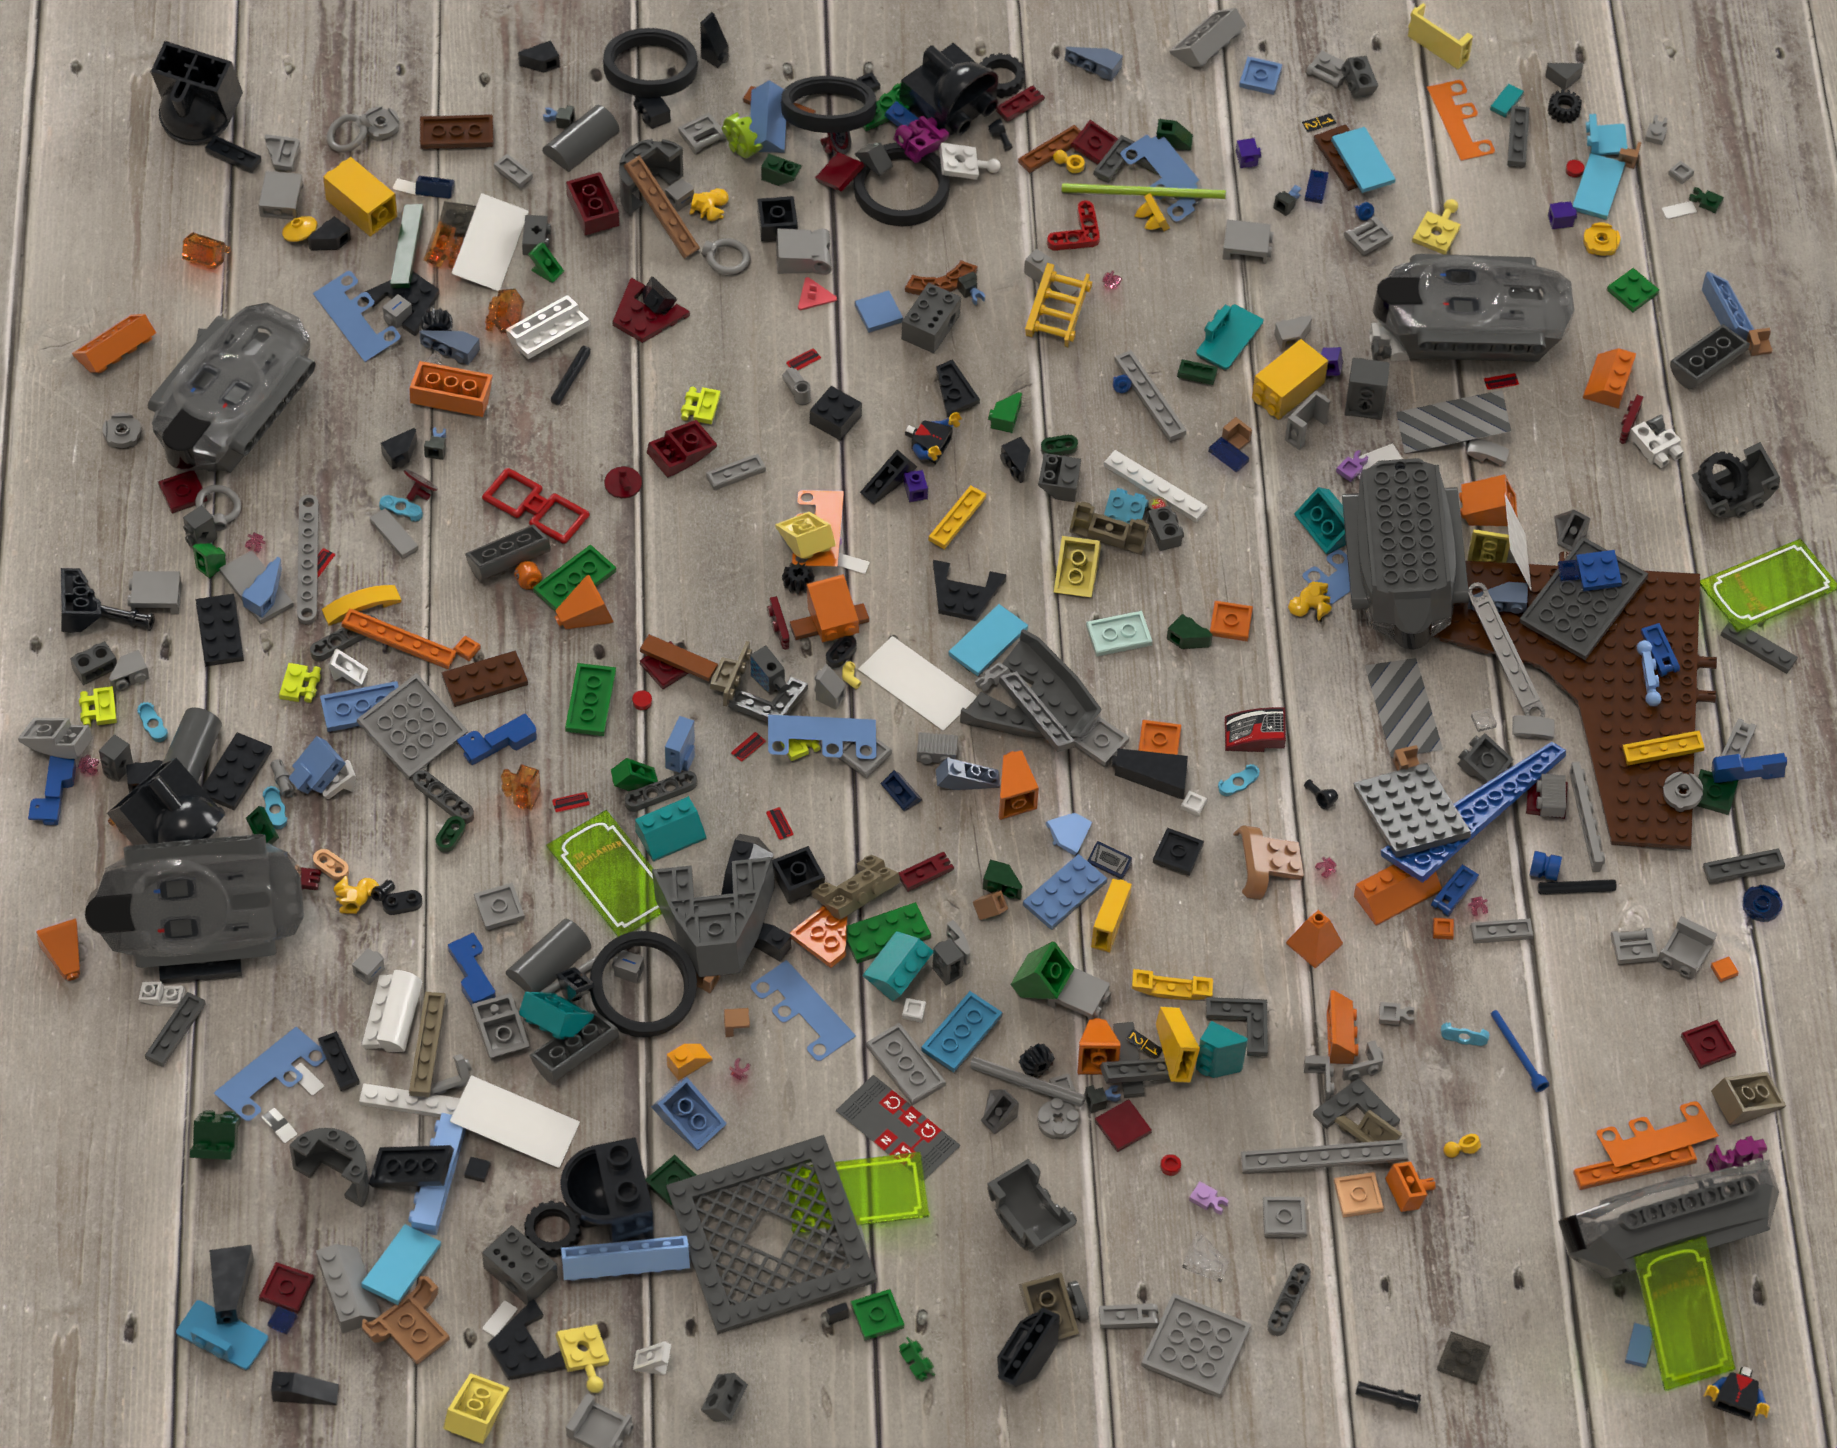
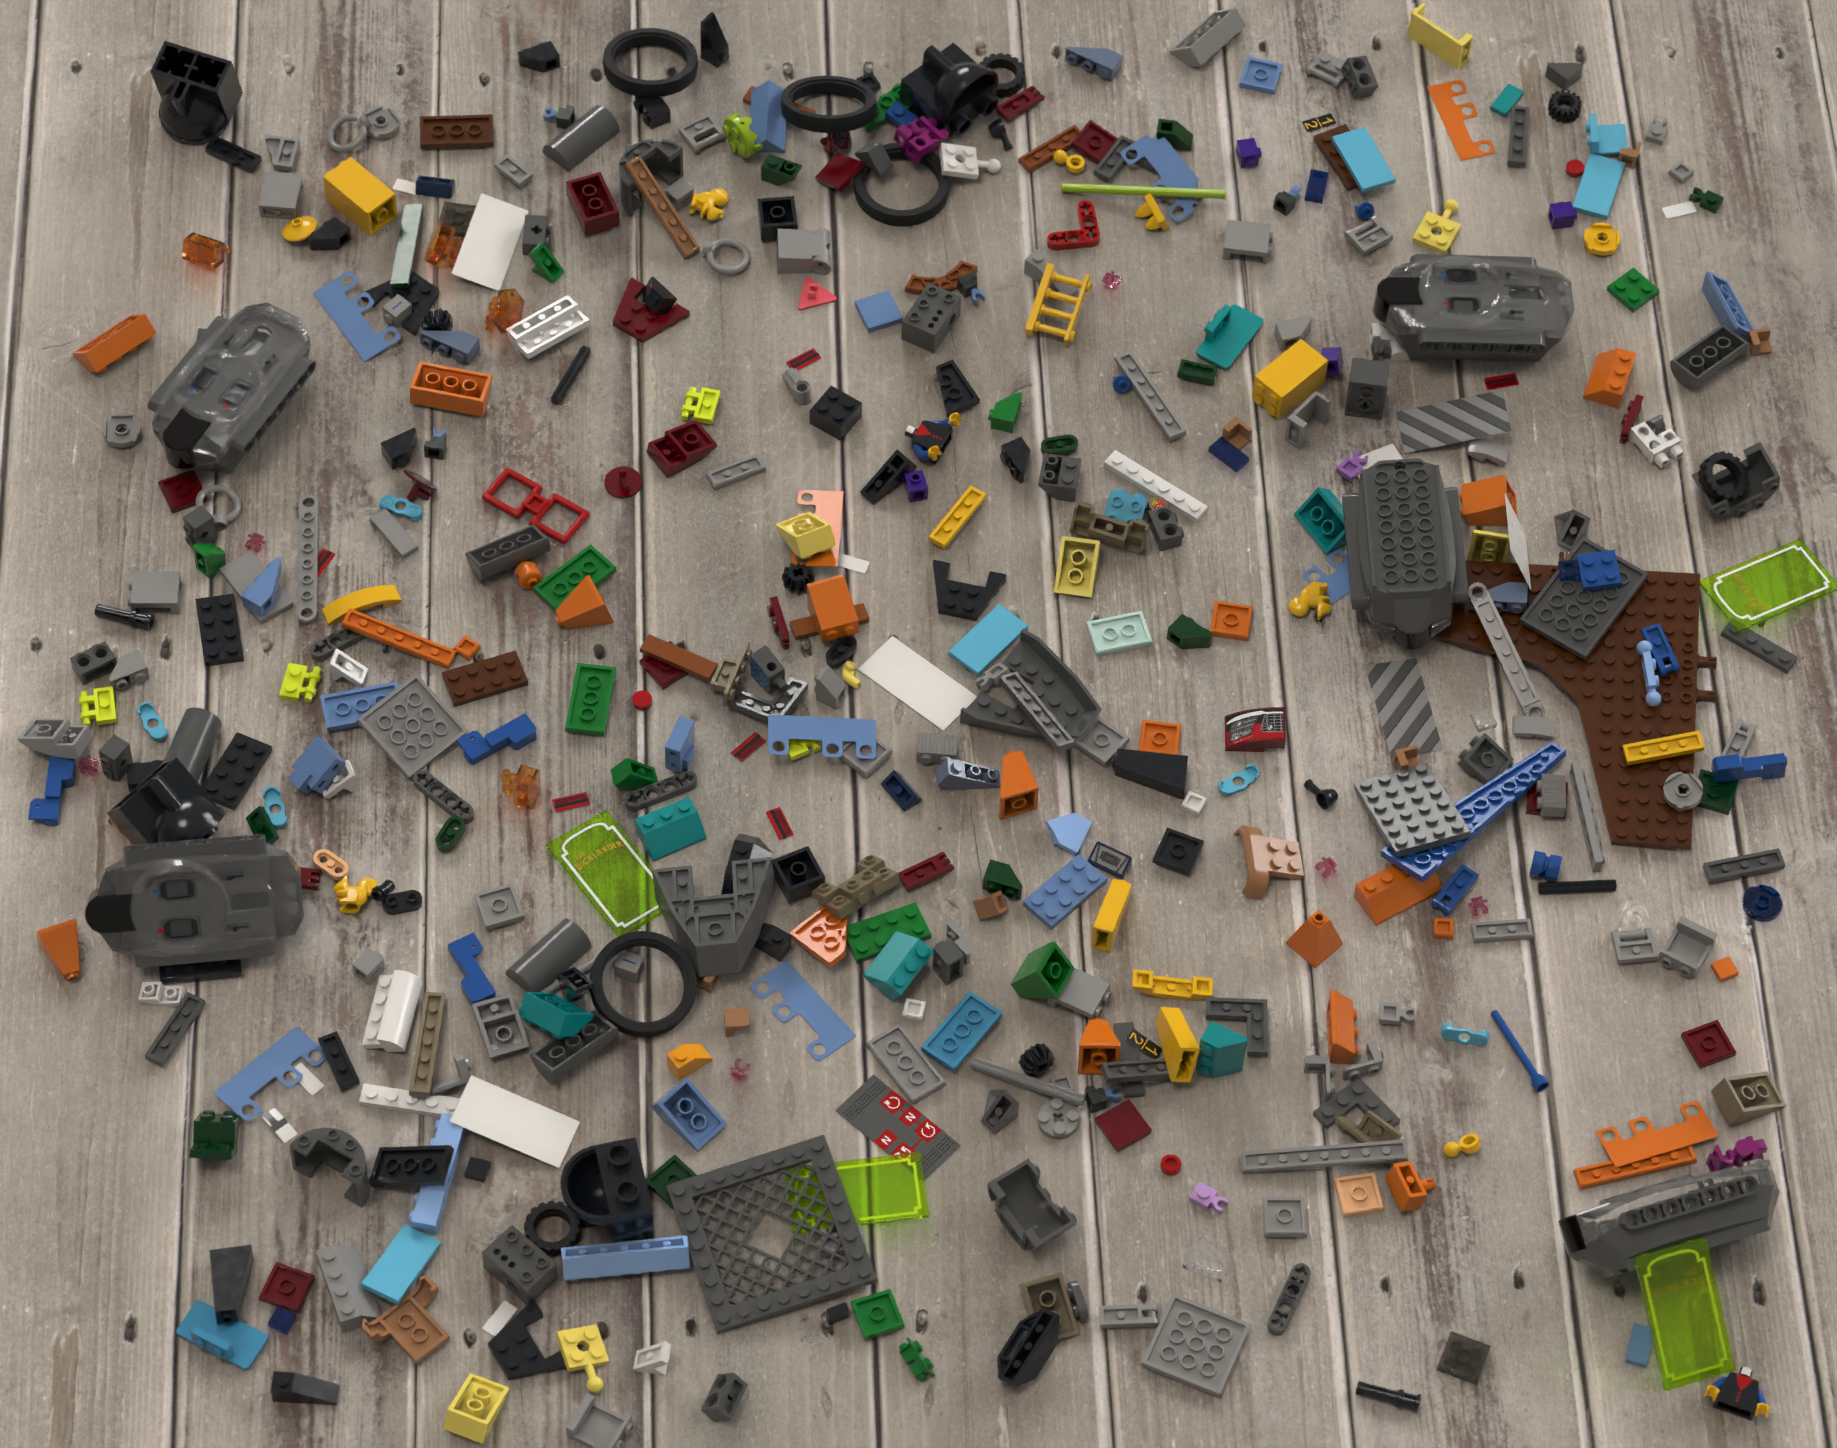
(78, 601): black wedge -> none
(282, 778): light grey pin -> none

